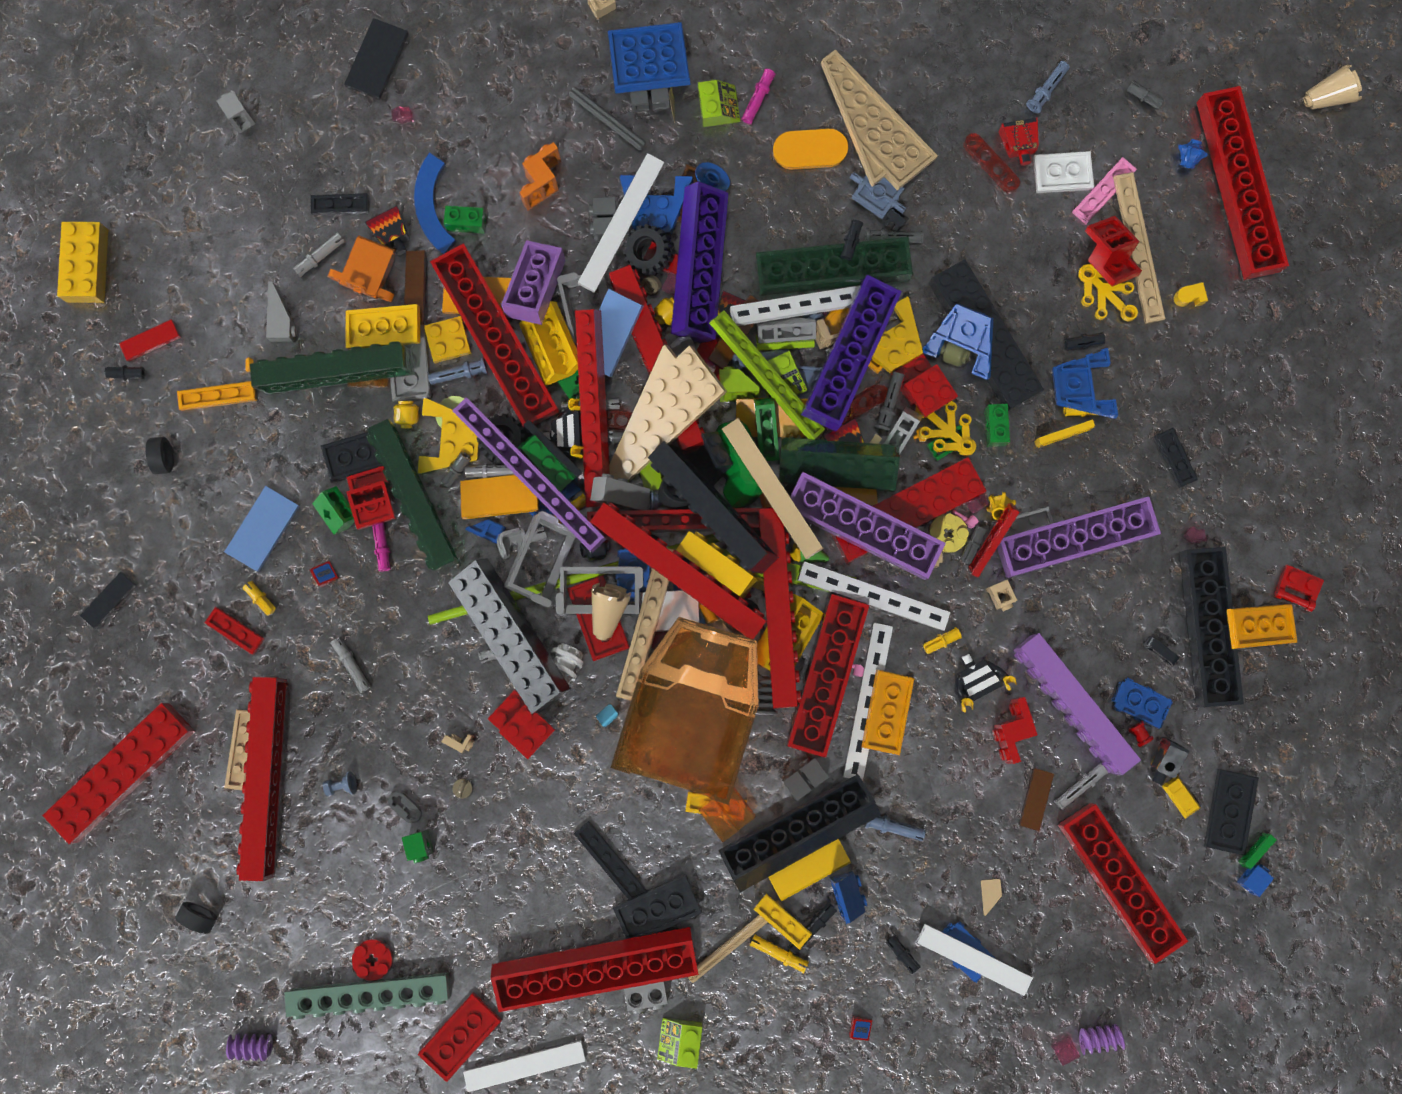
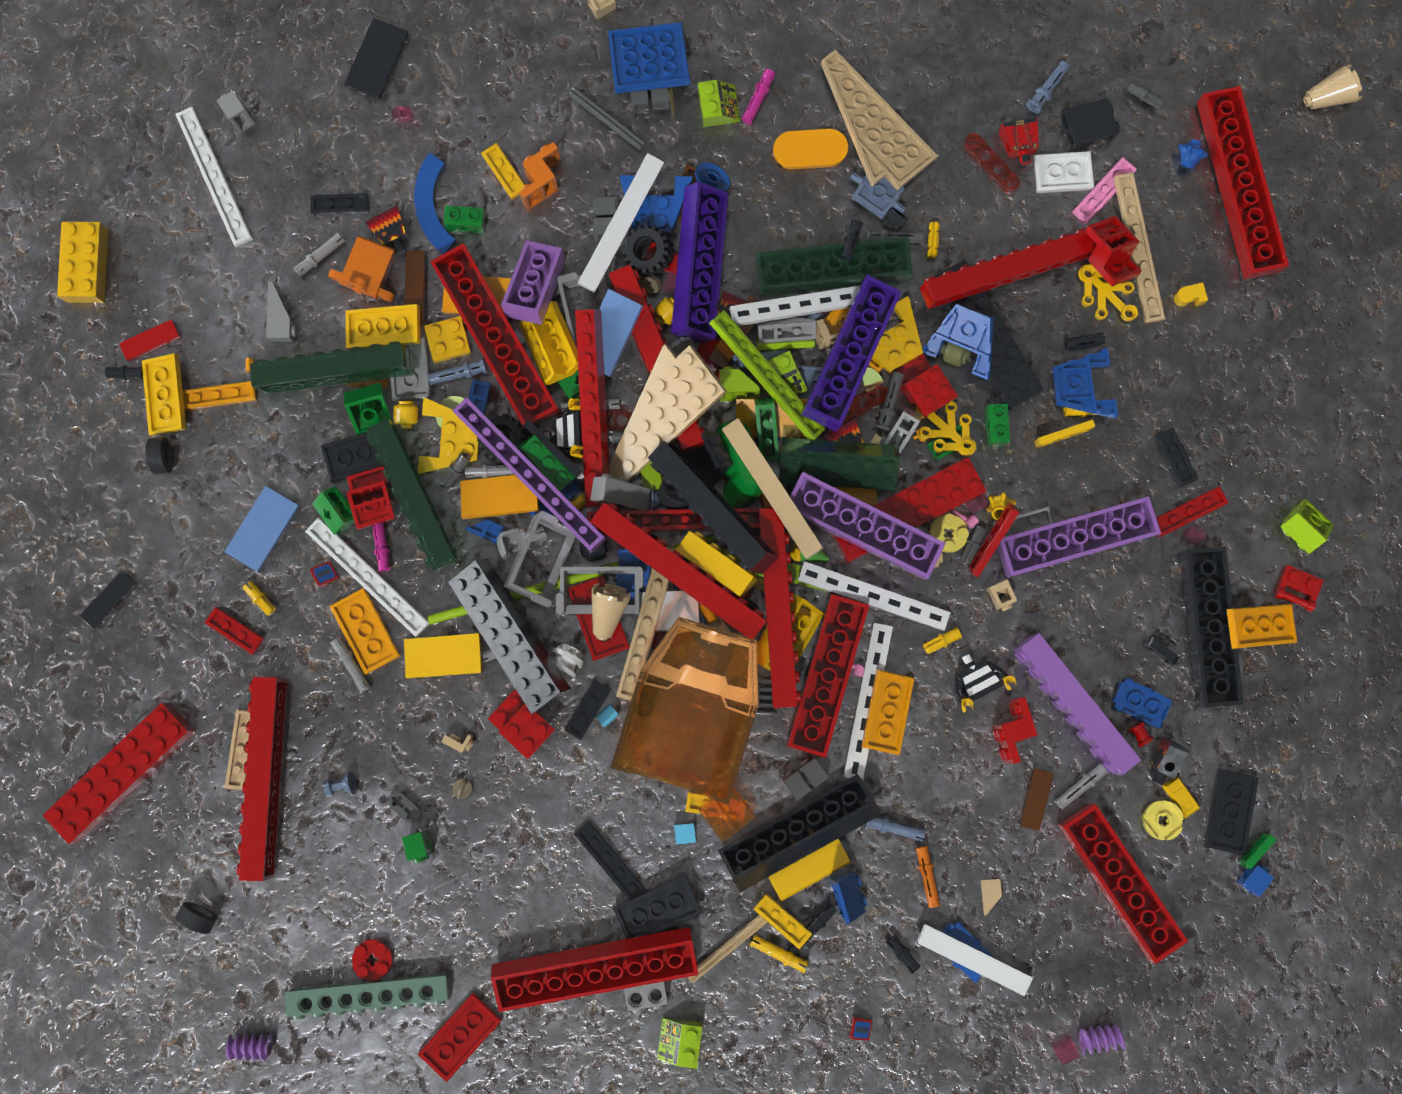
(163, 395): none -> yellow plate
(214, 177): none -> white tile
(365, 631): none -> light orange tile
(367, 407): none -> green slope
(368, 577): none -> white tile
(443, 655): none -> yellow tile
(480, 394): none -> blue tile
(503, 170): none -> yellow tile
(524, 1066): white tile -> none
(587, 709): none -> black tile
(685, 833): none -> medium azure slope
(871, 378): none -> yellowish green tile
(928, 876): none -> orange pin
(933, 240): none -> yellow axle
(1007, 269): none -> red brick
(1089, 123): none -> black panel
(1160, 831): none -> light yellow plate
(1191, 510): none -> red tile
(1307, 526): none -> lime slope

